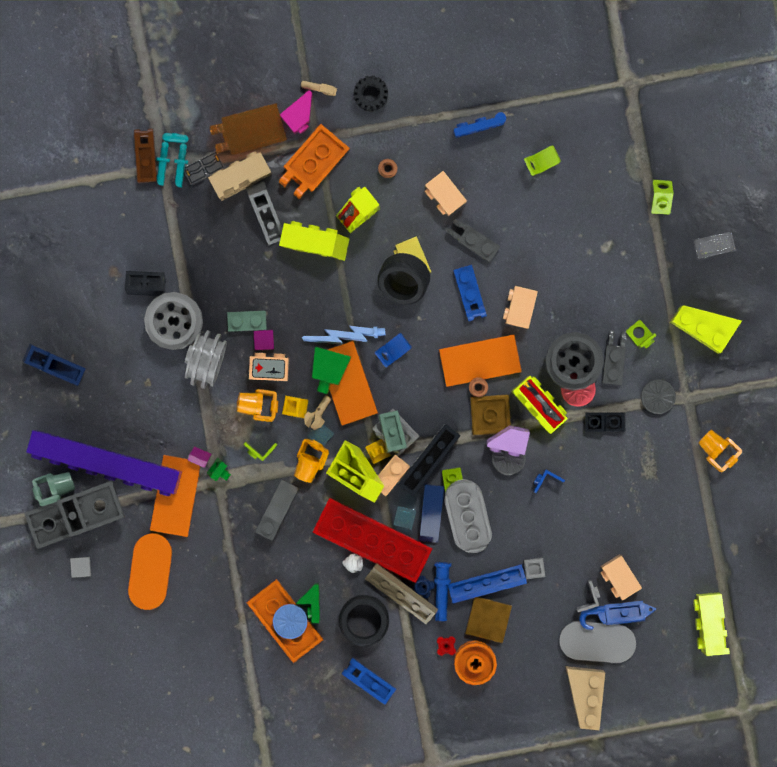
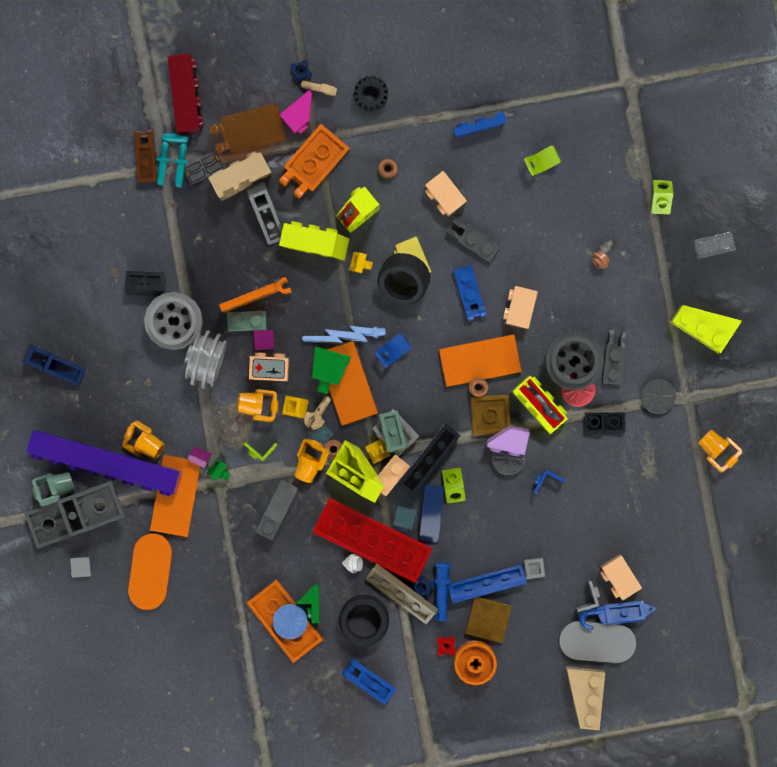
(146, 443): none -> light orange piece
(184, 93): none -> dark red brick
(255, 295): none -> orange tile
(305, 74): none -> dark blue plate
(332, 443): none -> nougat plate
(358, 262): none -> yellow tile
(468, 516): light grey tile -> none
(600, 259): none -> nougat plate
(646, 340): lime bracket -> none
(711, 624): neon yellow wedge -> none

